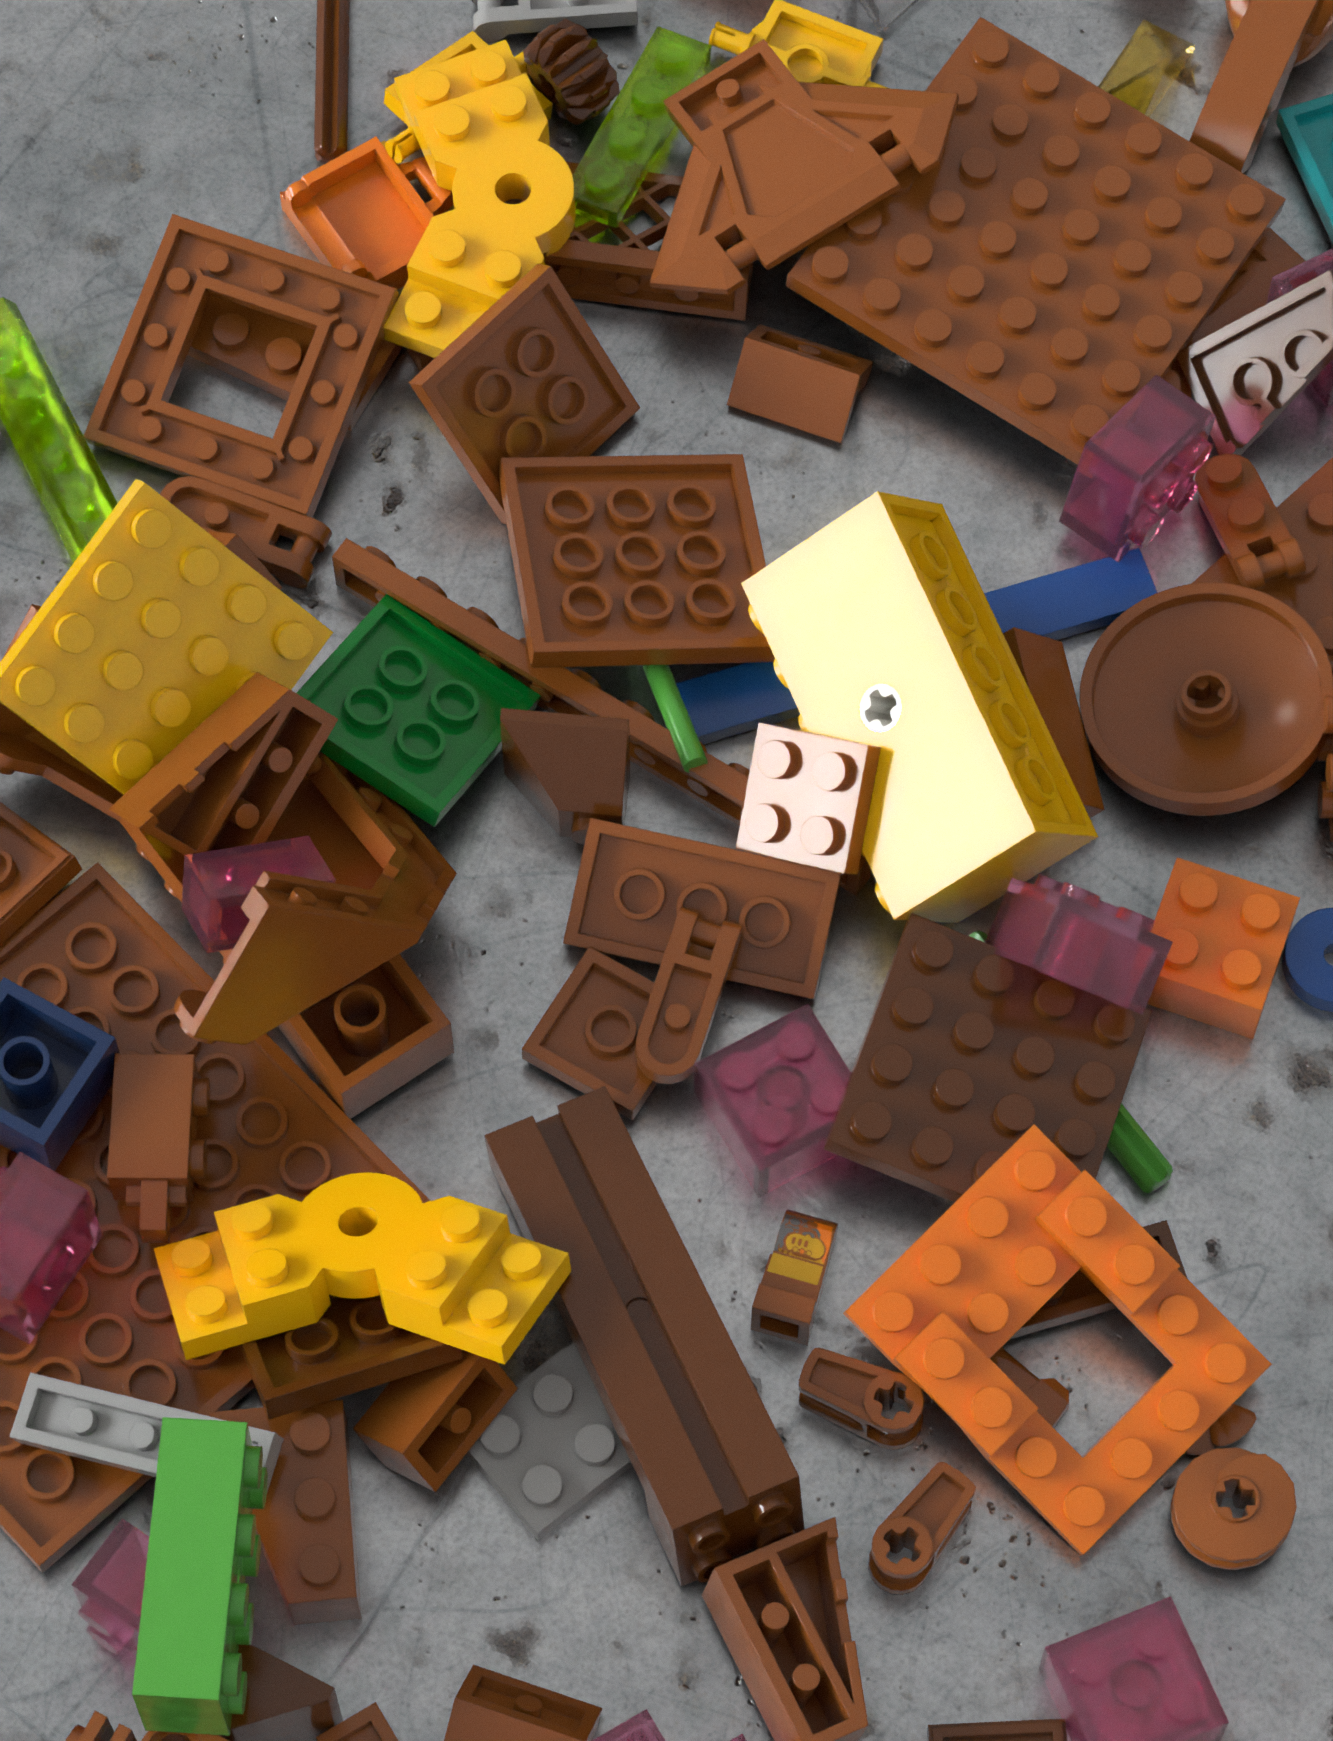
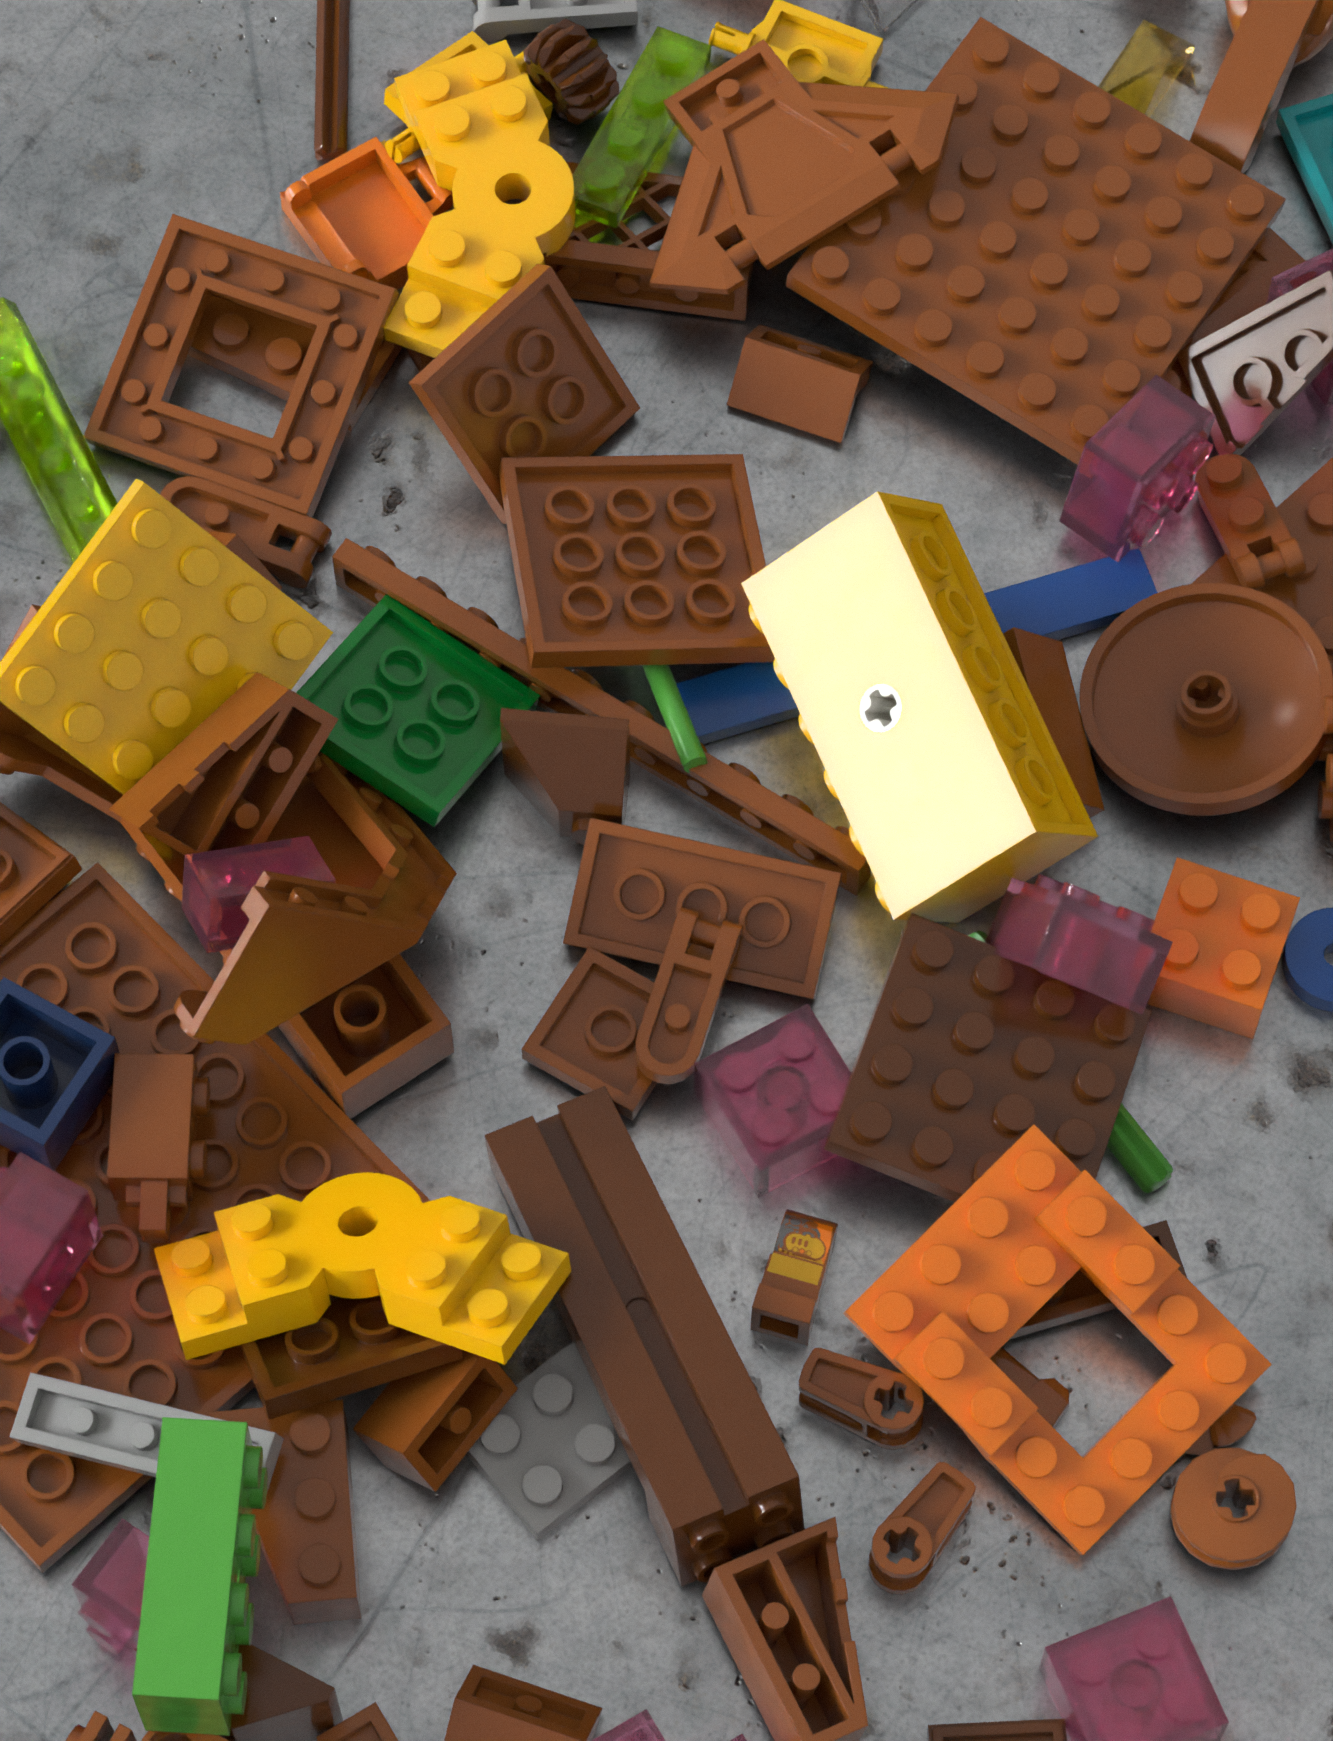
(808, 798): plate -> none

